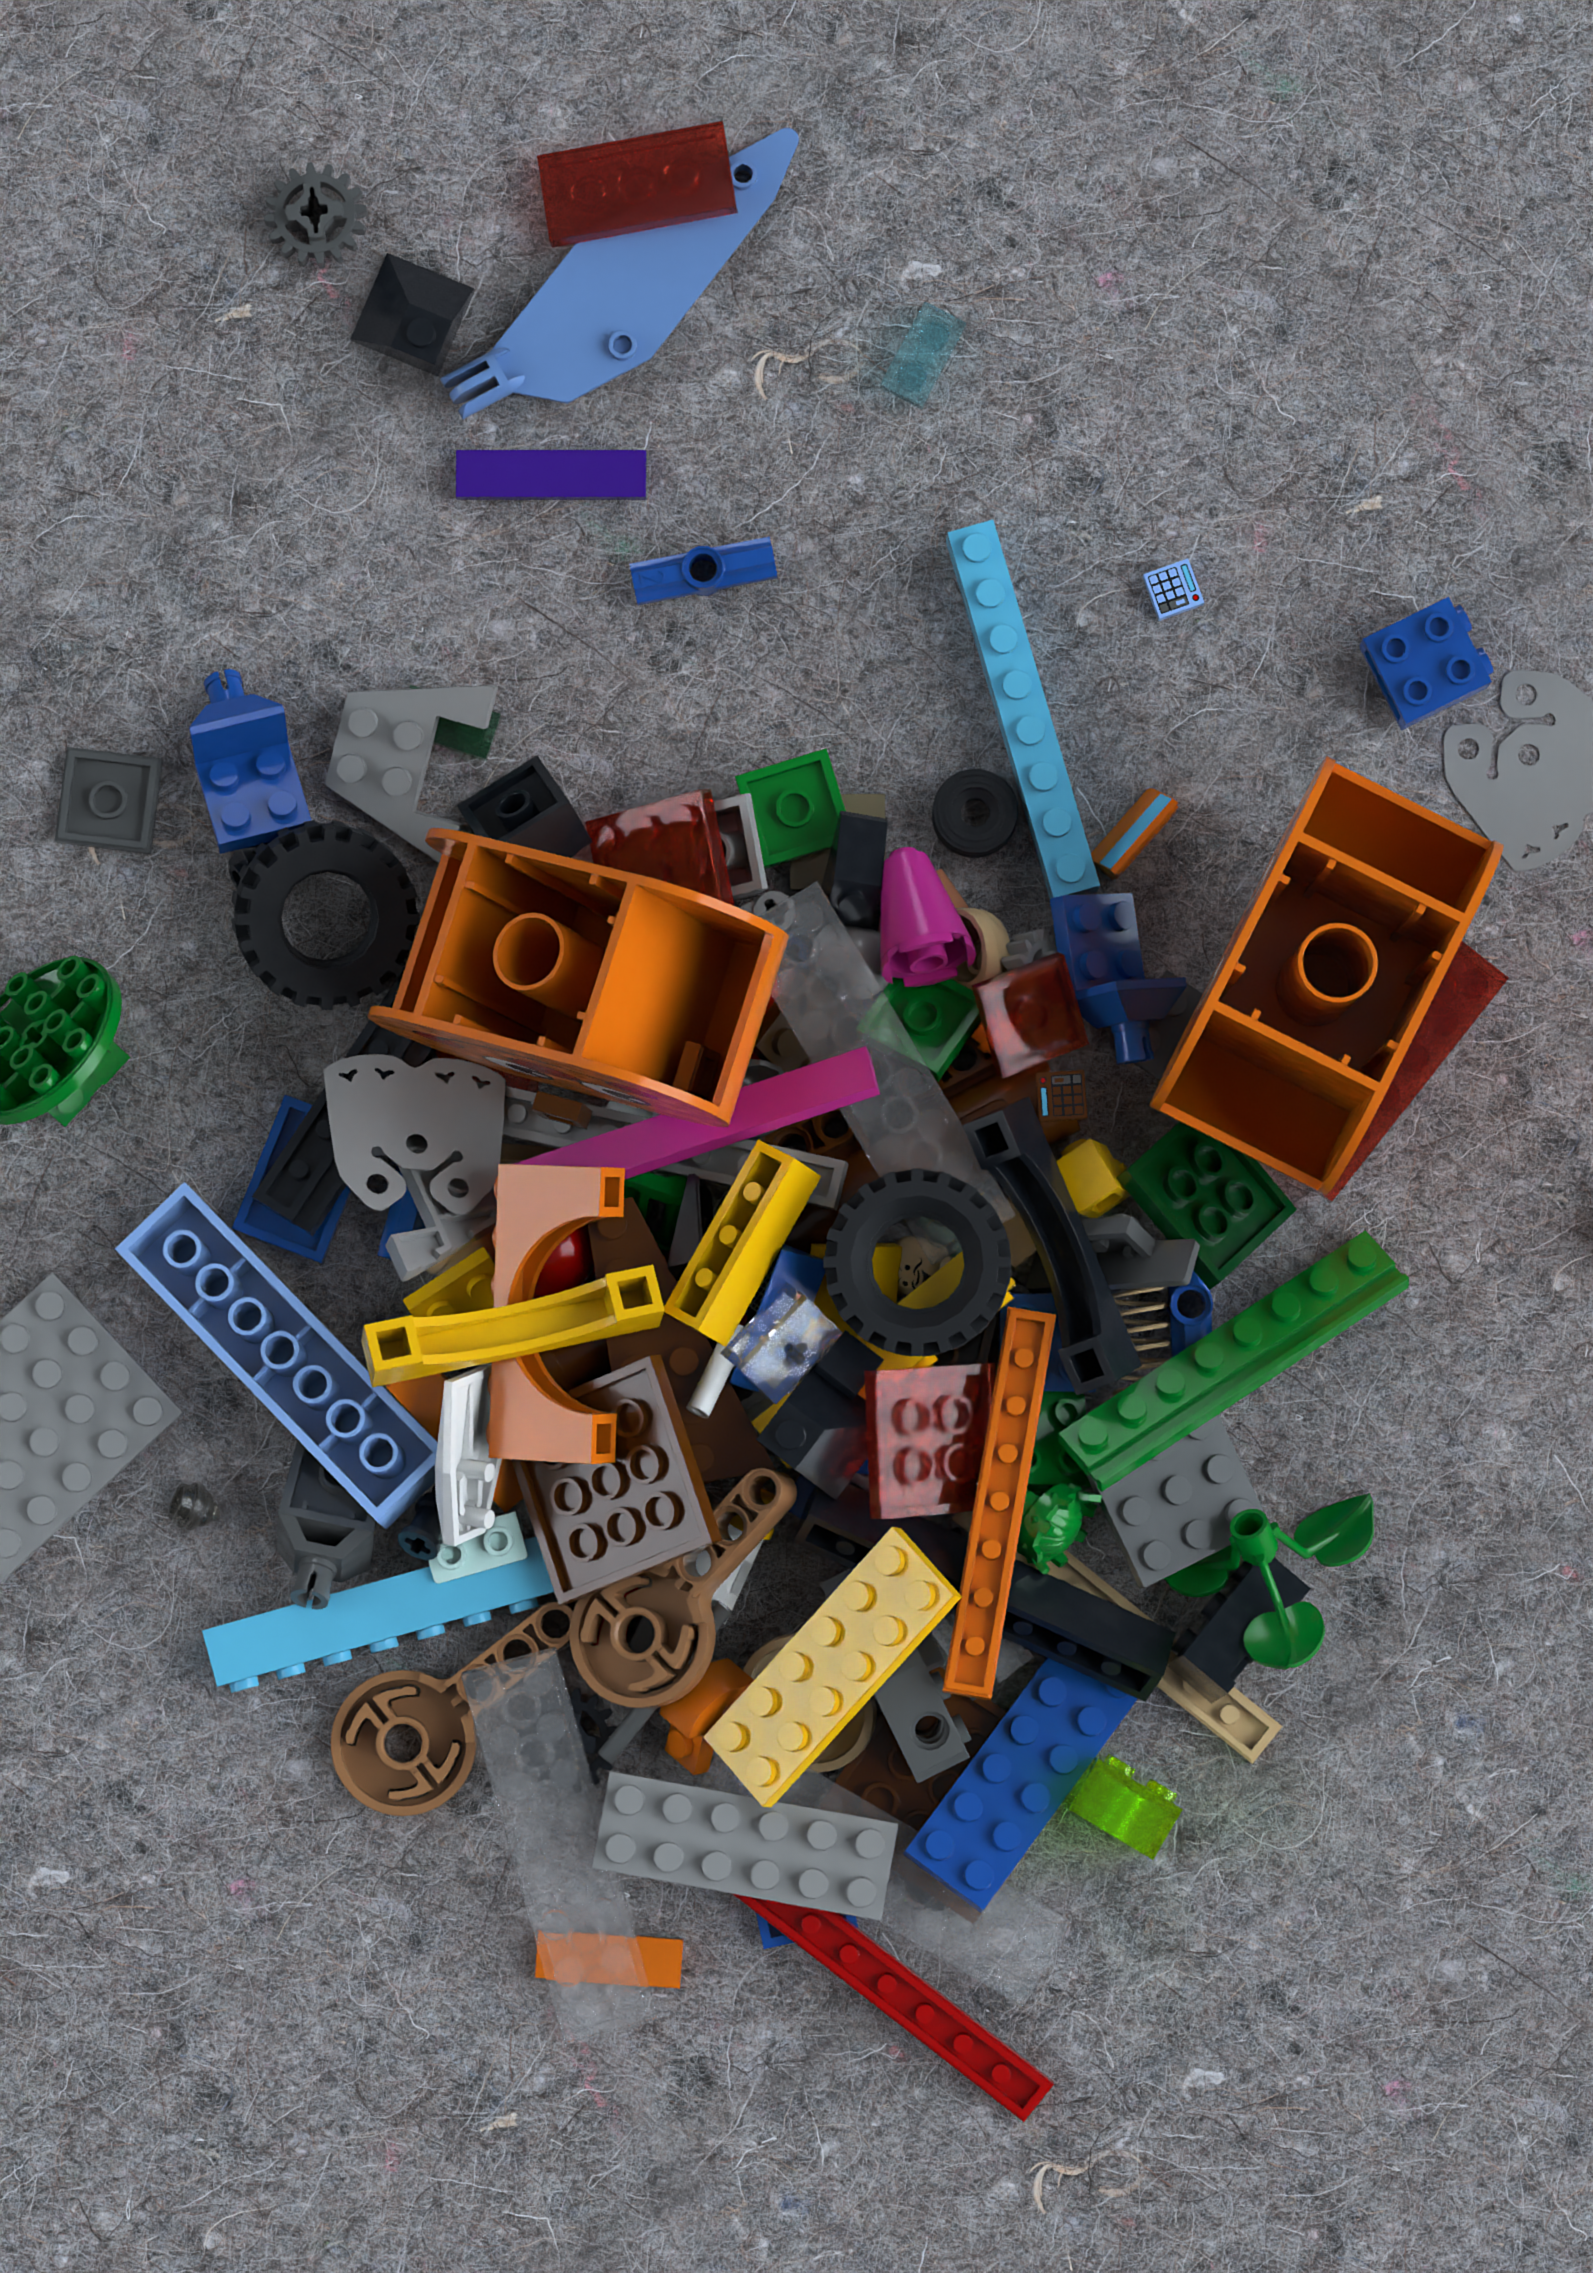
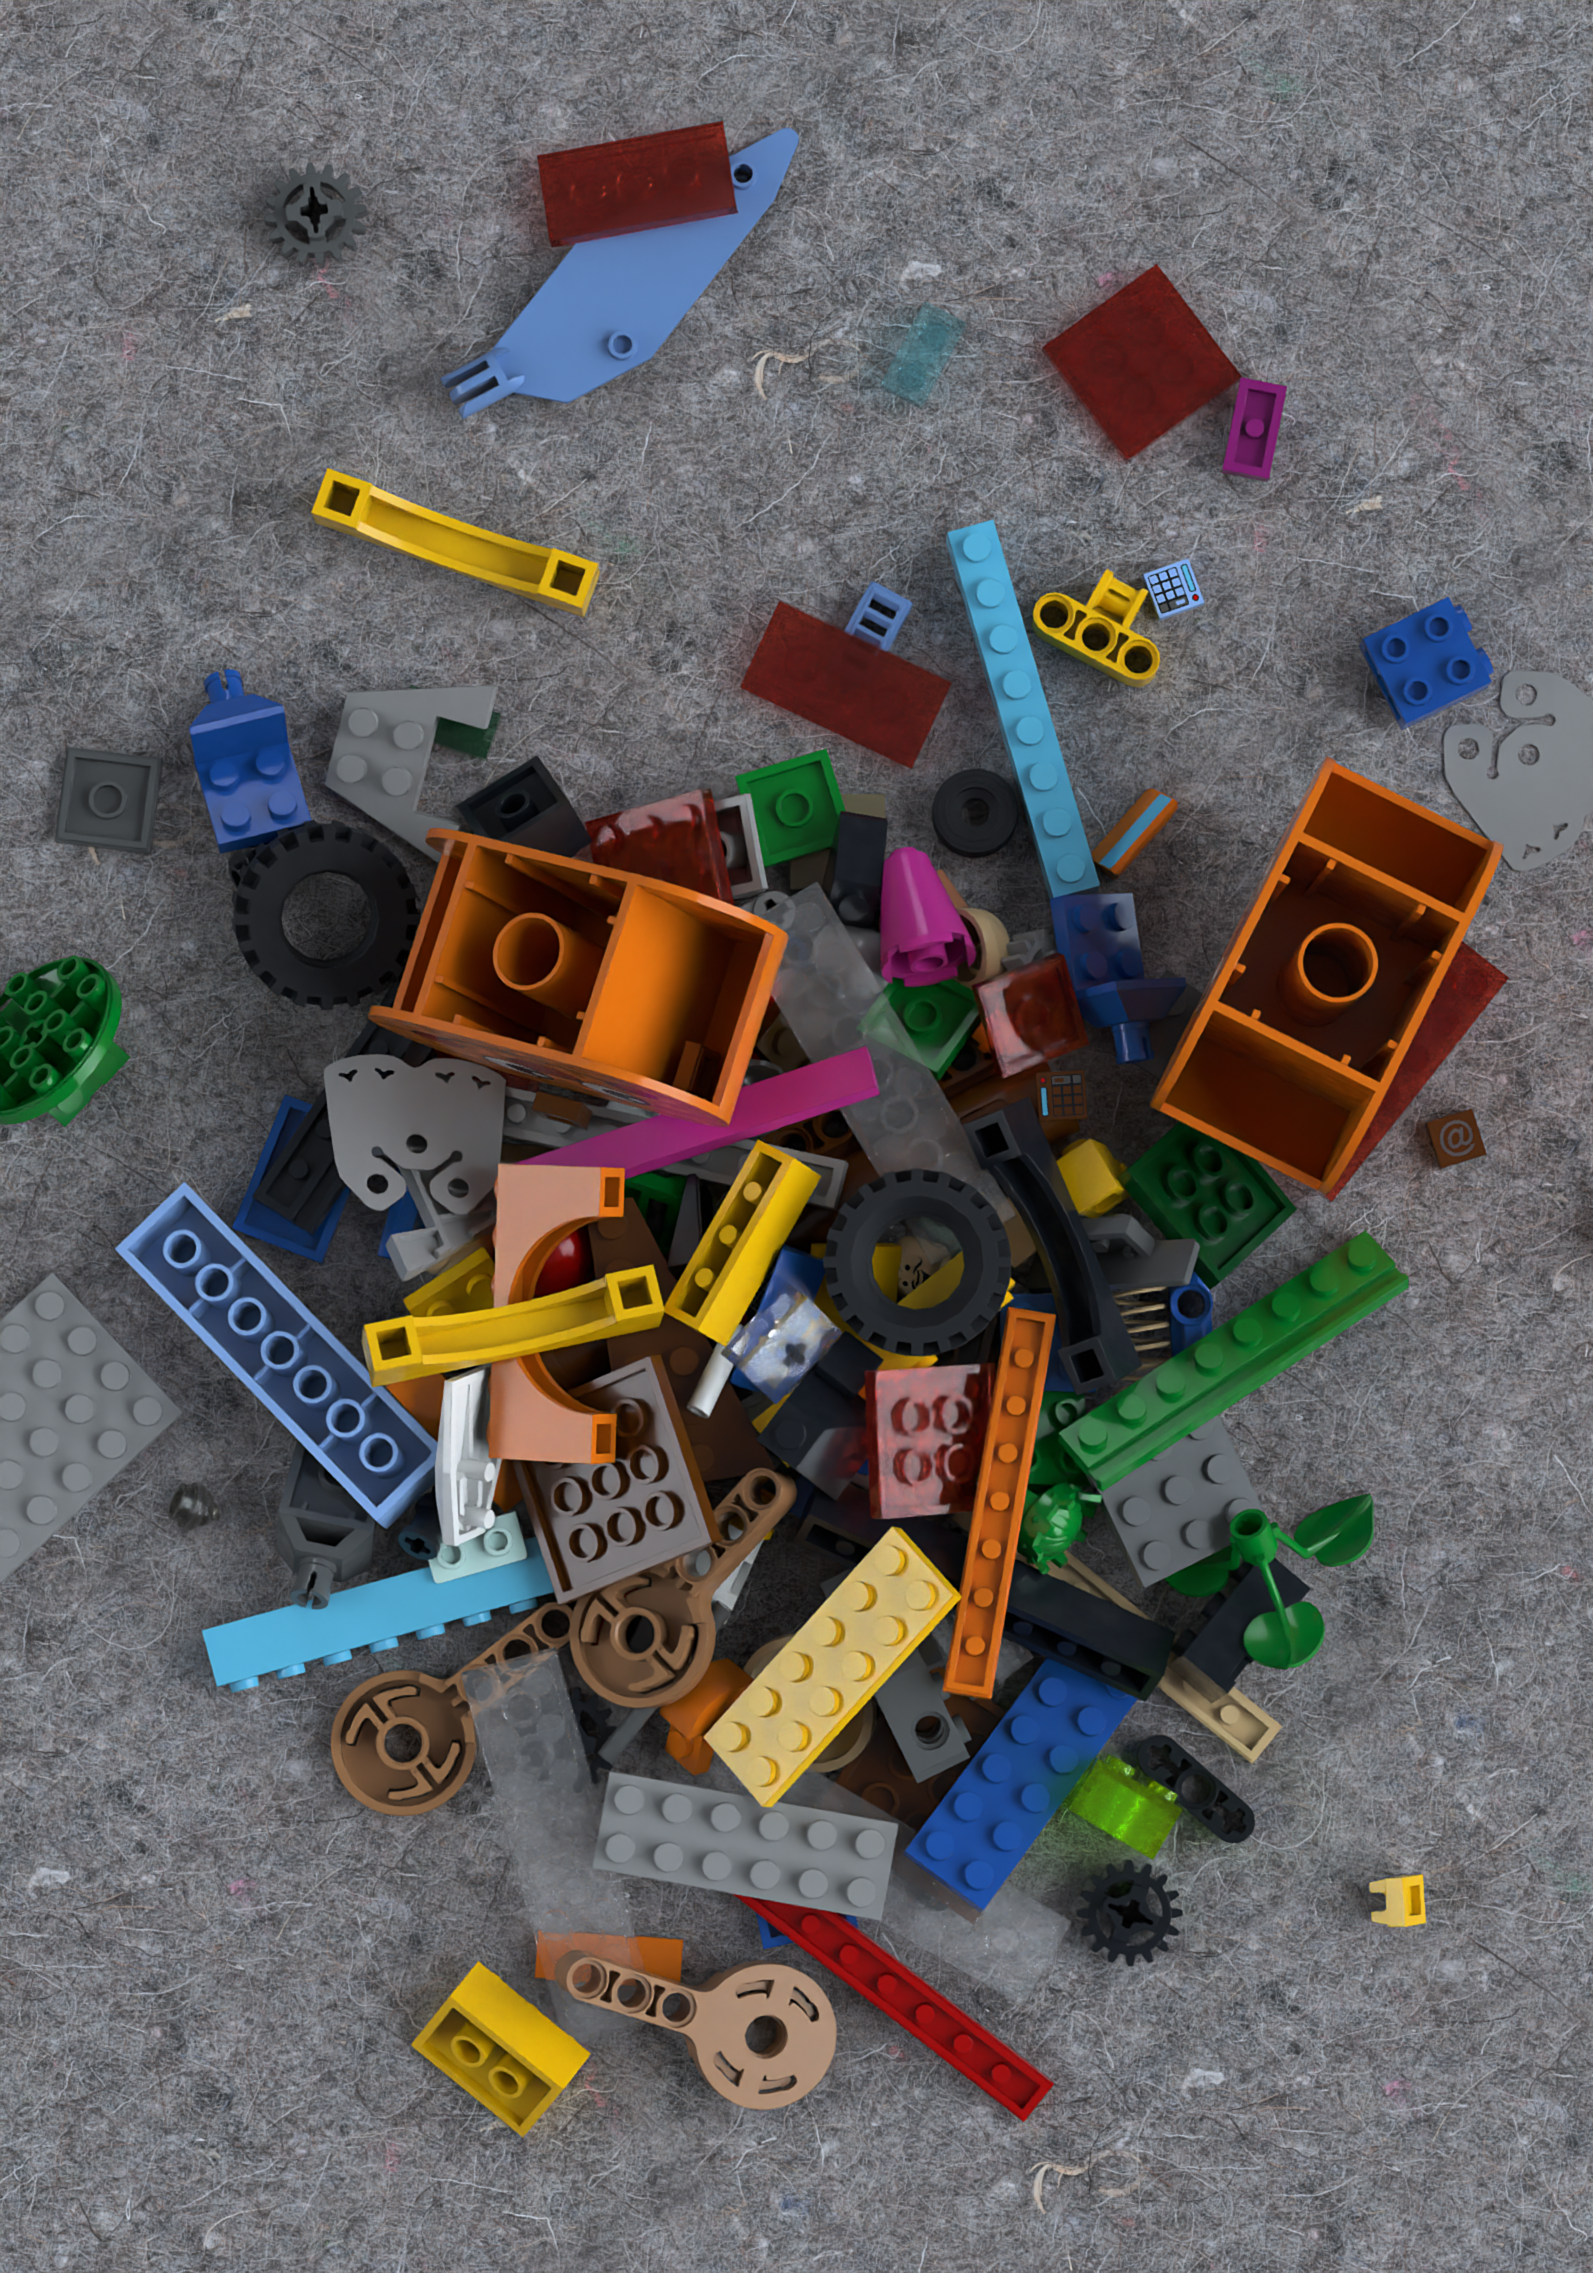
(412, 314): black slope -> none
(498, 560): none -> yellow arch
(500, 2049): none -> yellow slope
(551, 474): dark purple tile -> none
(718, 2021): none -> medium nougat beam
(735, 564): blue piece -> none
(846, 684): none -> clear red tile
(889, 599): none -> medium blue slope
(1112, 611): none -> yellow piece
(1120, 1933): none -> black gear
(1141, 363): none -> clear red plate
(1231, 1803): none -> black beam
(1254, 429): none -> magenta plate
(1403, 1901): none -> yellow tile
(1455, 1139): none -> reddish brown tile

